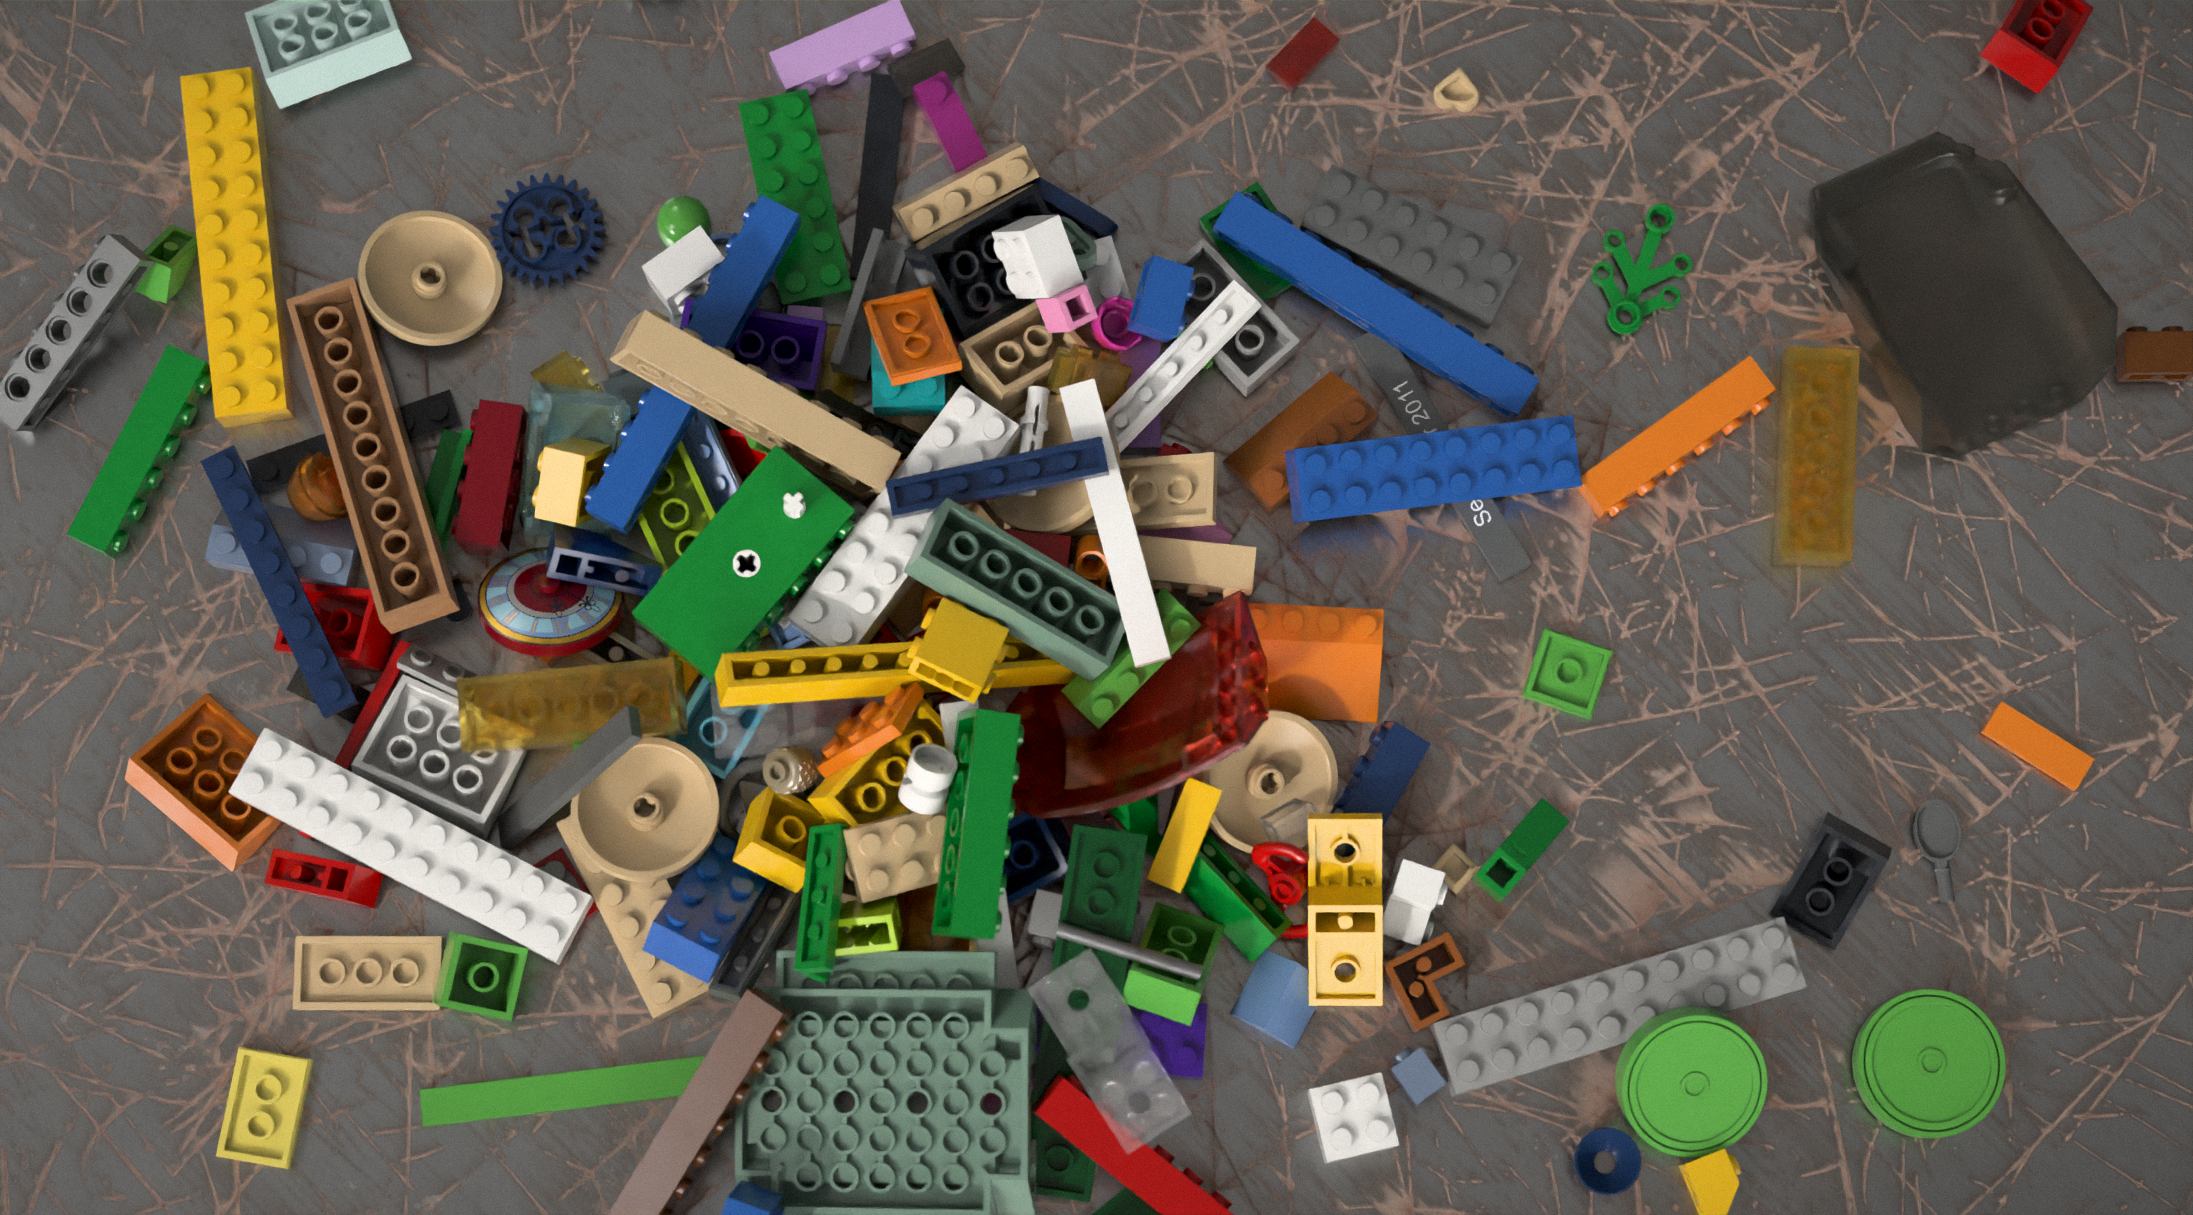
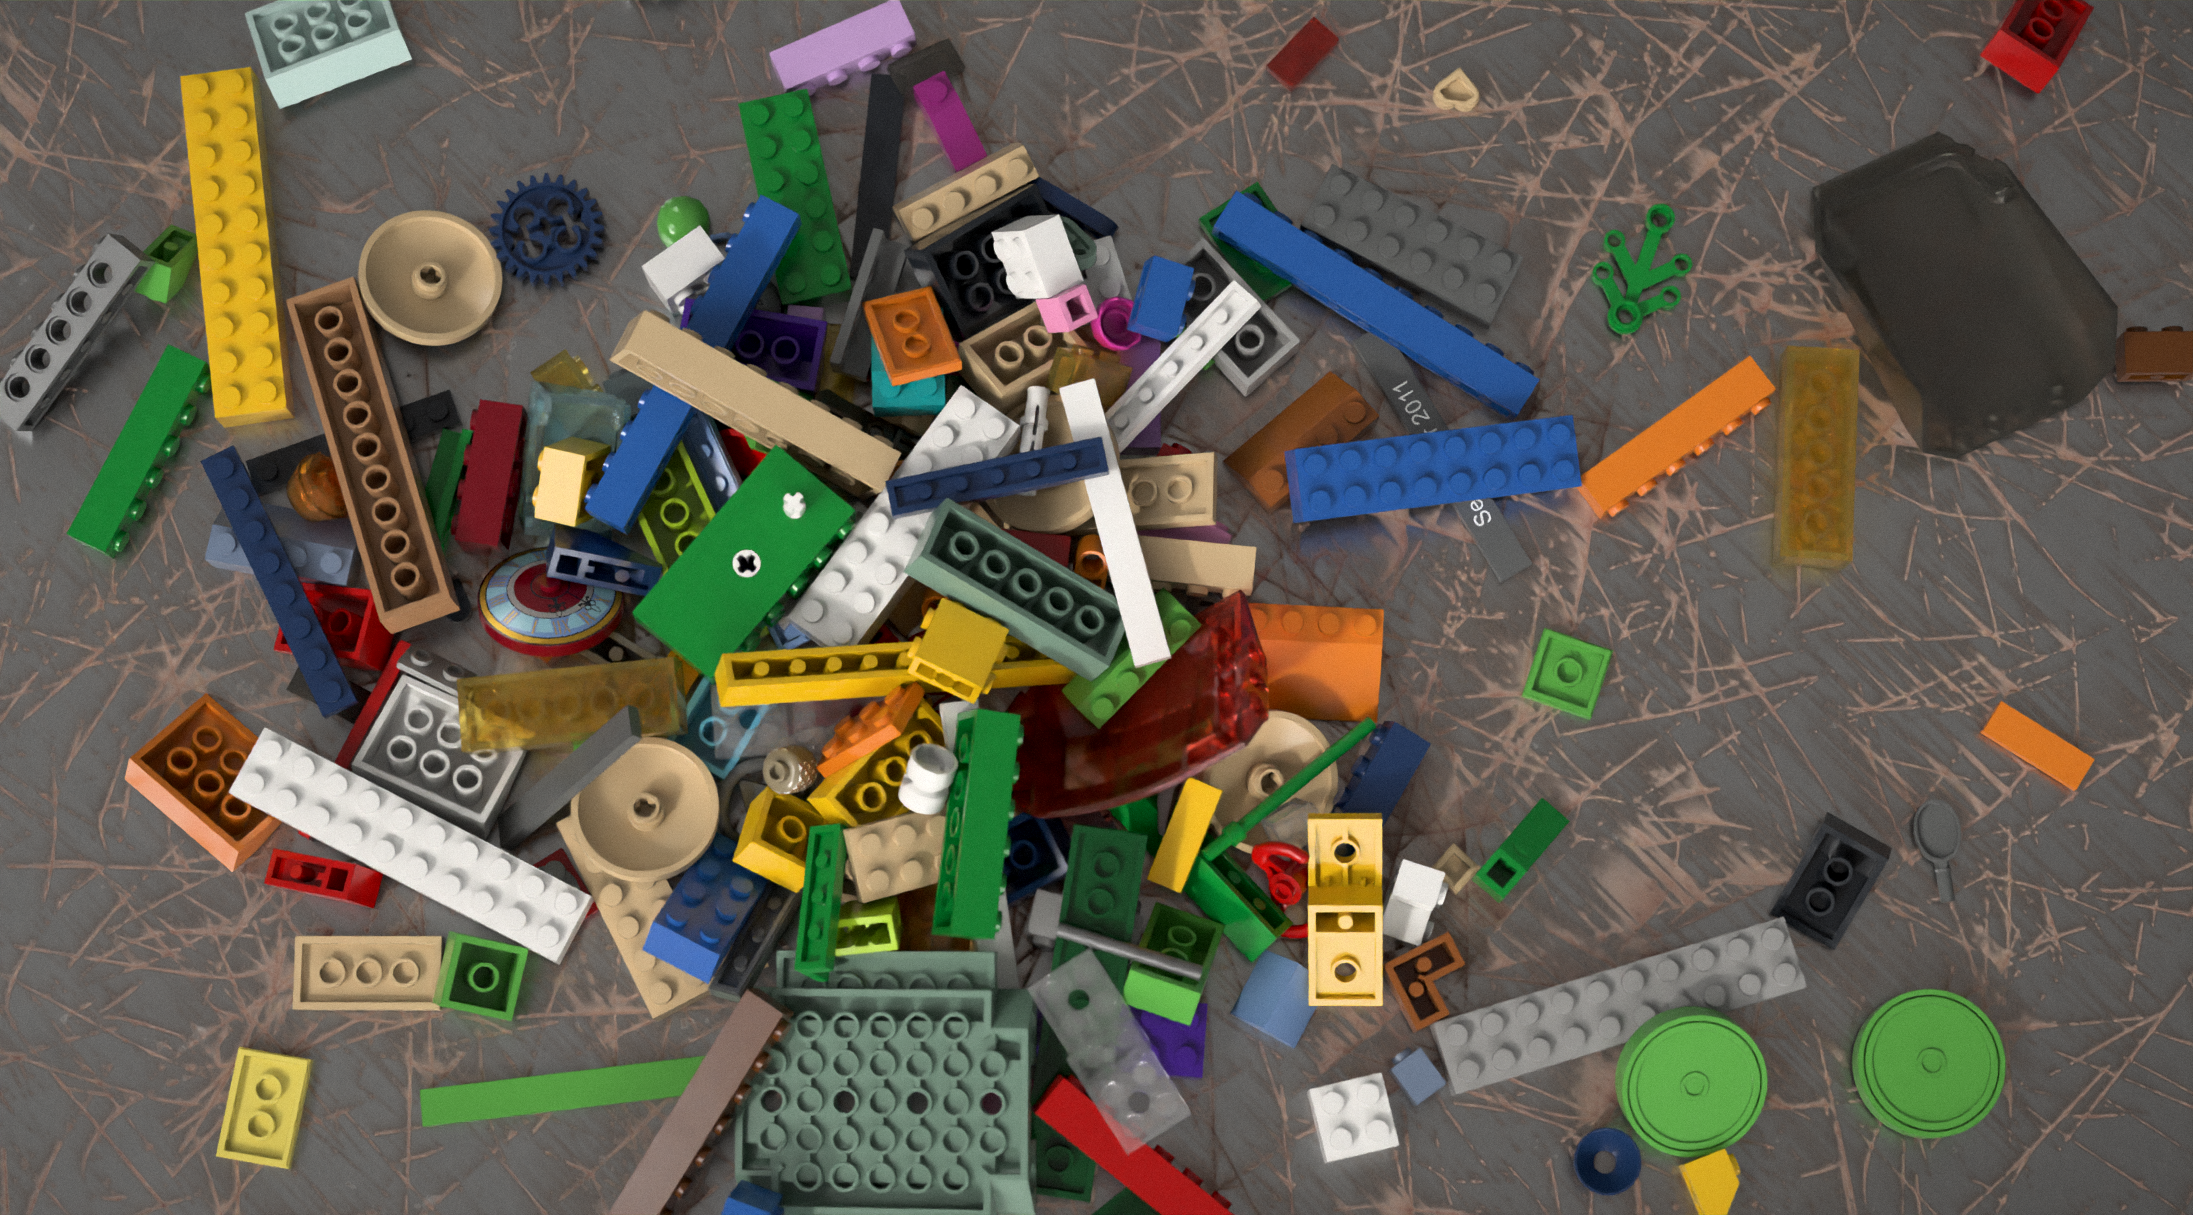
(1236, 832): none -> green bar

